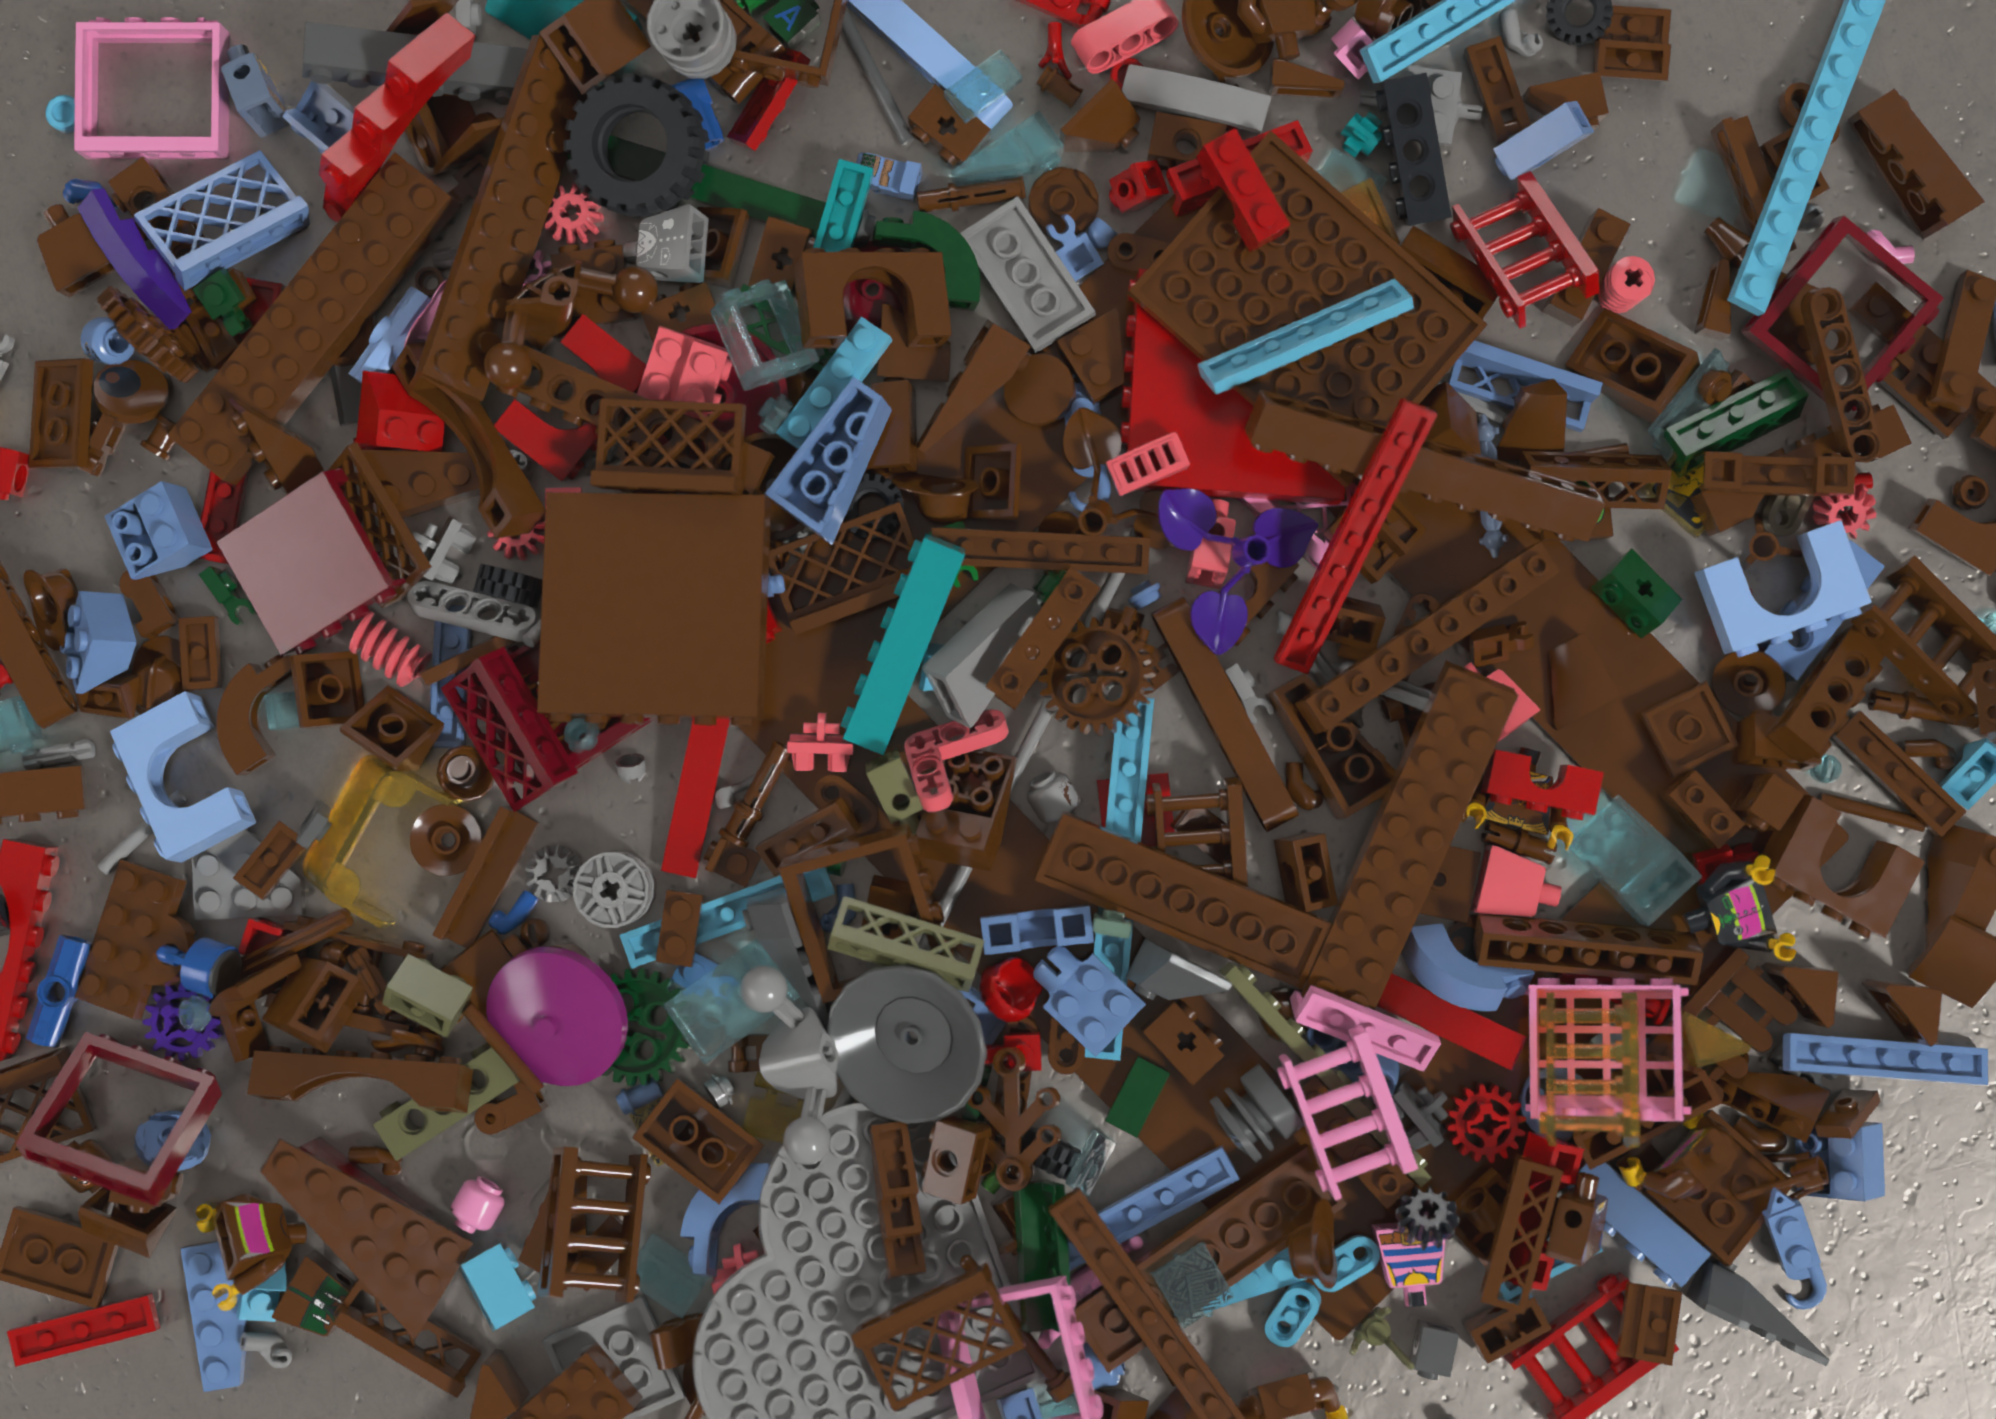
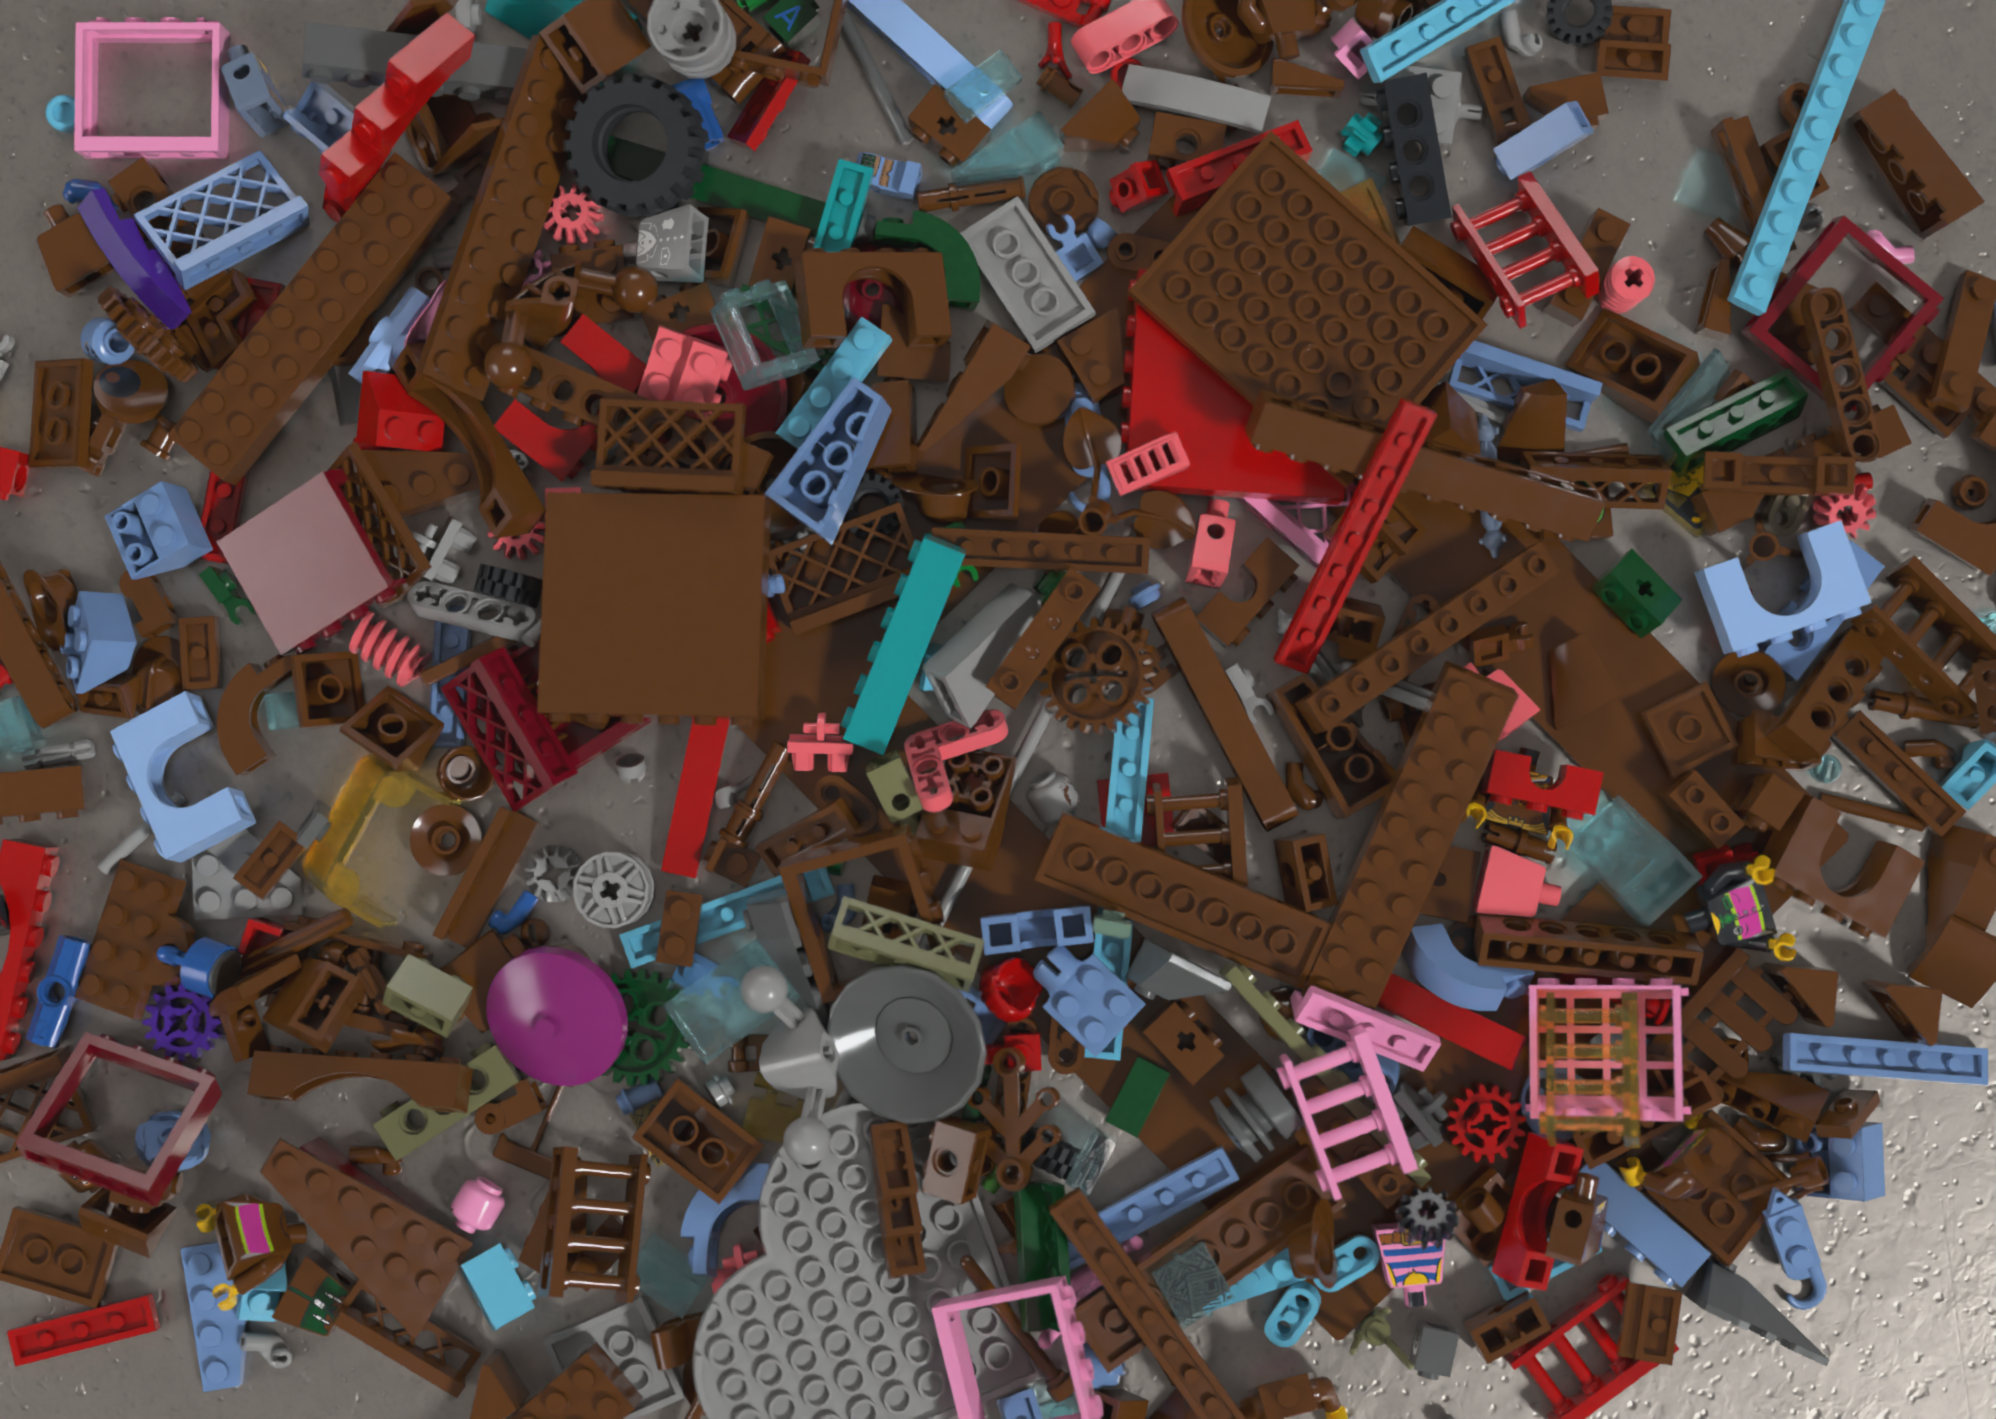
(194, 1013): clear light blue plate -> none
(221, 299): dark green plate -> none
(284, 452): reddish brown slope -> none
(503, 1049): reddish brown bar -> none
(524, 1157): none -> reddish brown piece
(575, 729): clear light blue plate -> none
(774, 412): clear light blue plate -> none
(924, 1307): reddish brown fence -> none
(1255, 207): red arch -> none
(1278, 539): dark purple plant -> none
(1305, 336): medium azure plate -> none
(1506, 1229): reddish brown fence -> none
(1708, 1044): clear yellow slope -> none
(1715, 386): reddish brown plate -> none

